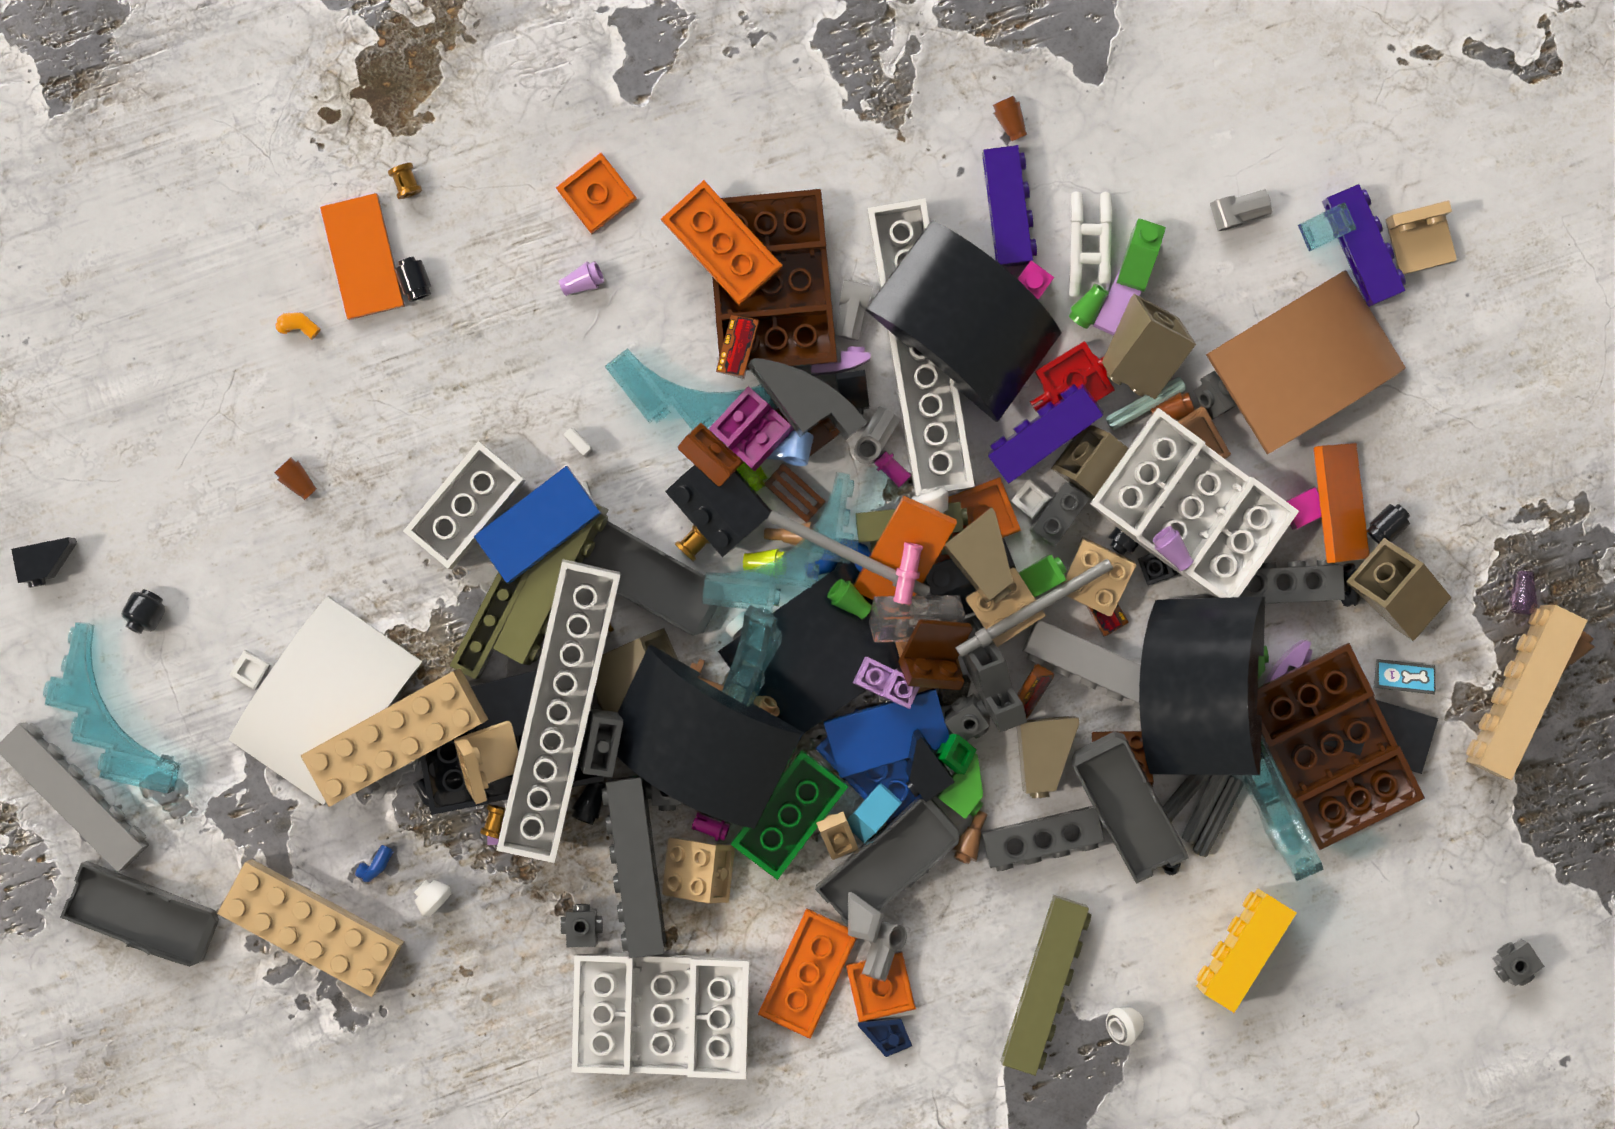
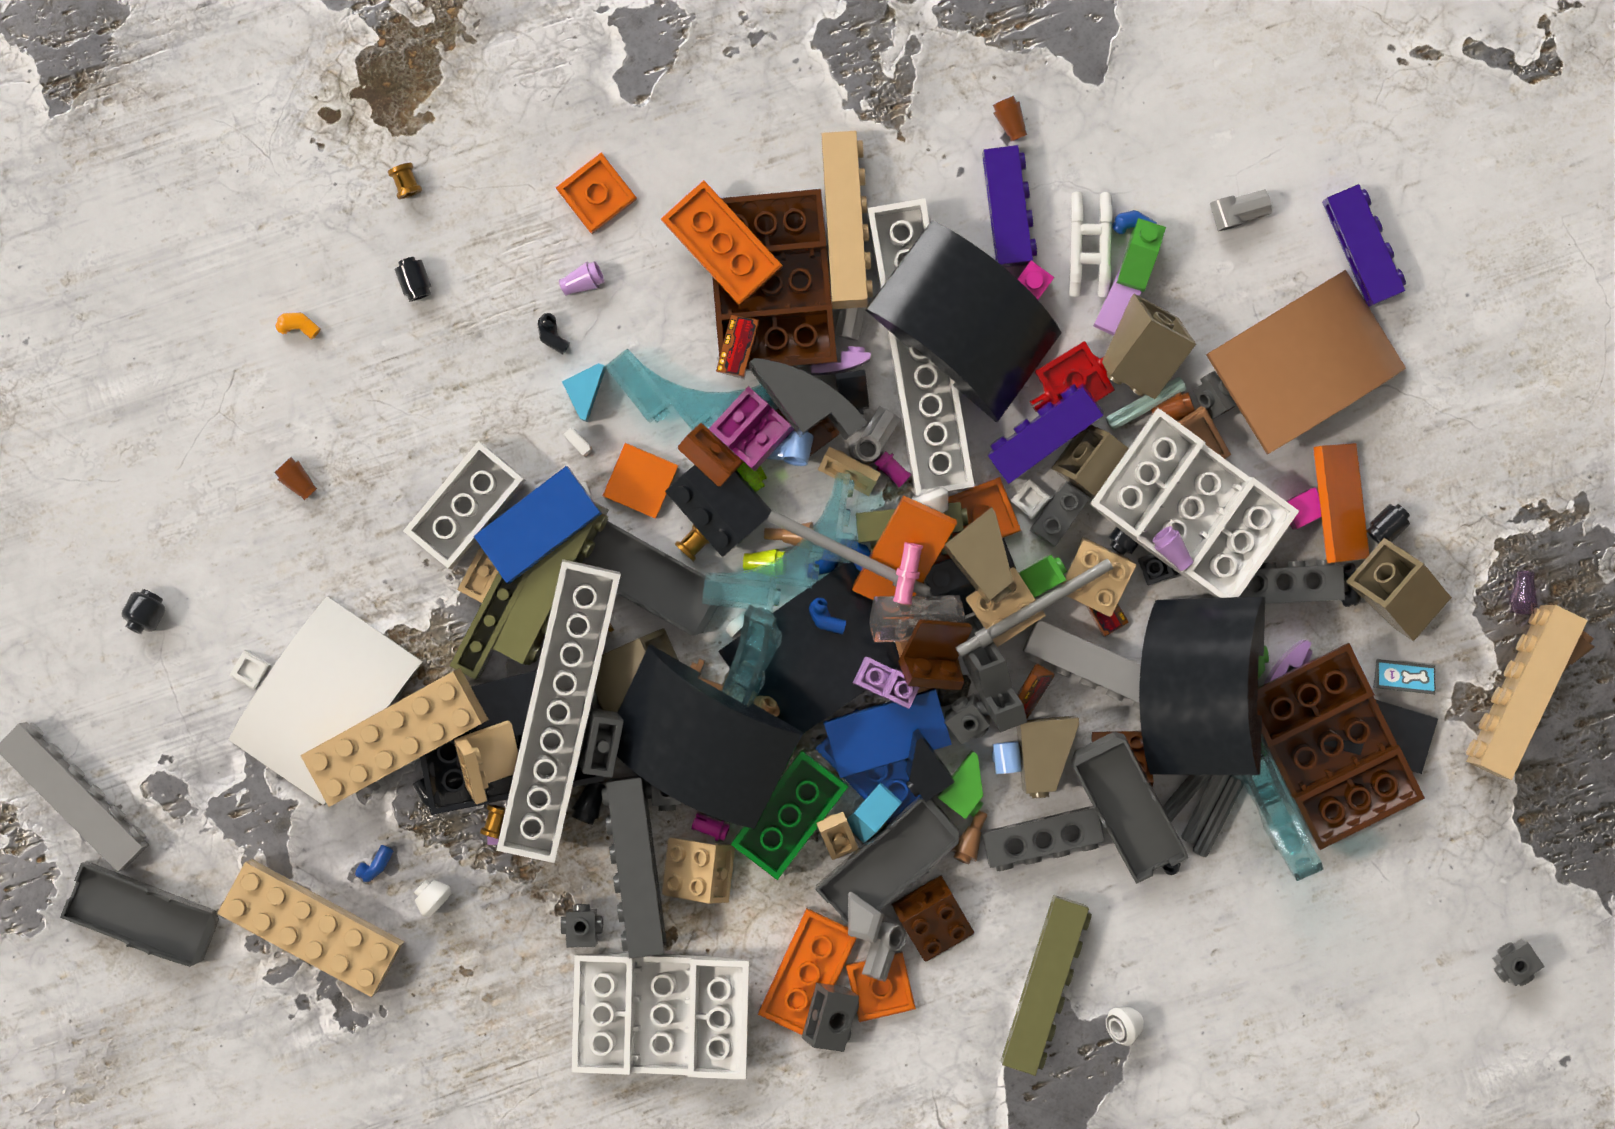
(41, 560): black slope -> none
(78, 692): clear light blue arch -> none
(362, 256): orange tile -> none
(478, 577): none -> tan plate
(548, 333): none -> black arm
(584, 388): none -> medium azure slope
(640, 480): none -> orange tile
(776, 476): reddish brown tile -> none
(822, 617): none -> blue arm
(825, 1003): none -> dark grey brick
(844, 220): none -> tan brick
(849, 599): bright green cone -> none
(862, 474): none -> tan plate
(887, 1035): dark blue piece -> none
(932, 918): none -> reddish brown bracket
(956, 753): green tile -> none
(1007, 757): none -> light blue piece
(1088, 307): bright green cone -> none
(1128, 220): none -> blue arm
(1245, 949): yellow brick -> none
(1327, 227): clear light blue tile -> none
(1421, 237): tan bracket -> none

